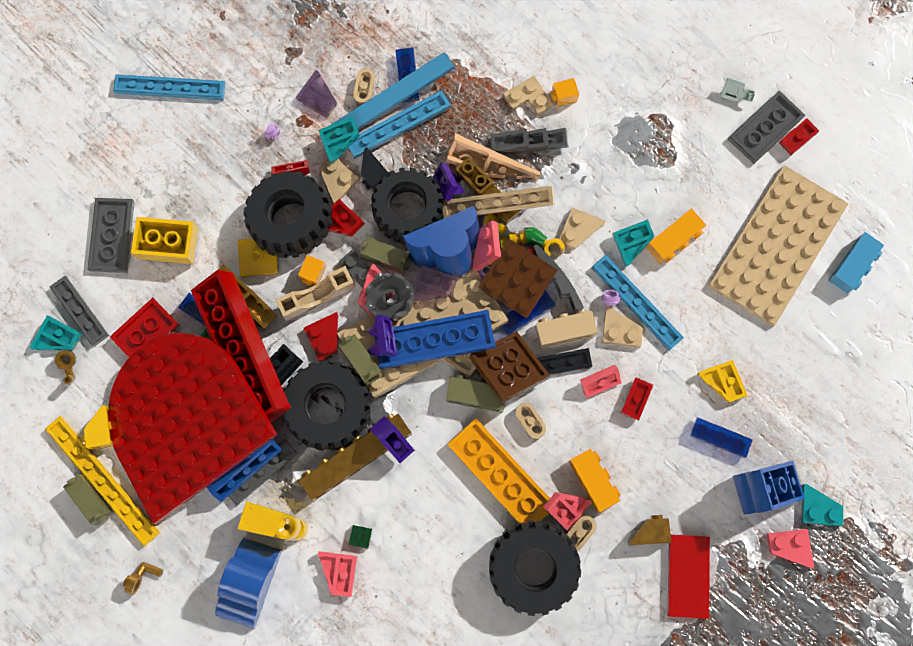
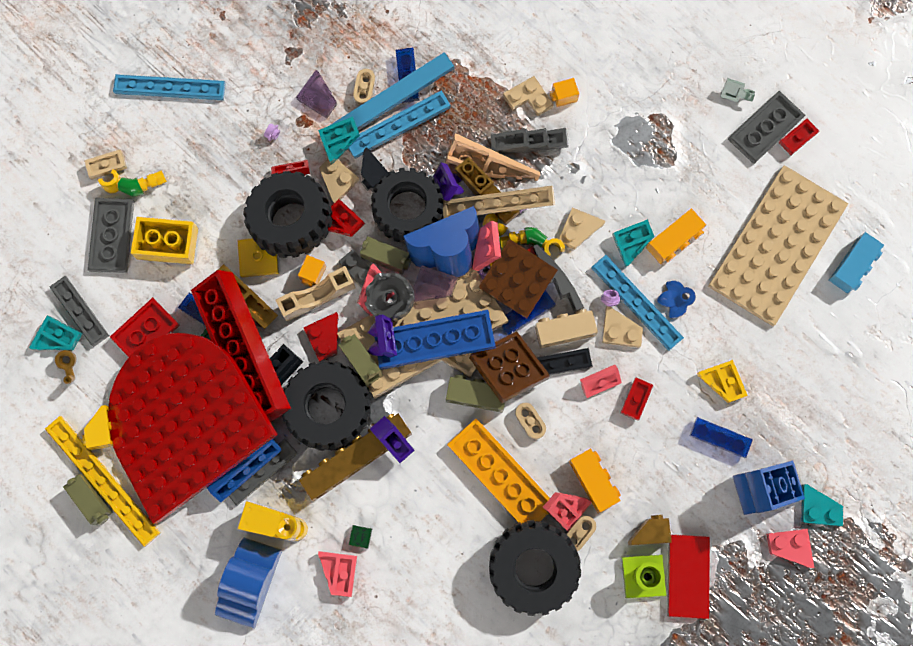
(103, 164): none -> tan plate
(134, 186): none -> yellow piece
(134, 581): pearl gold plate -> none
(633, 576): none -> lime plant
(674, 300): none -> blue plate

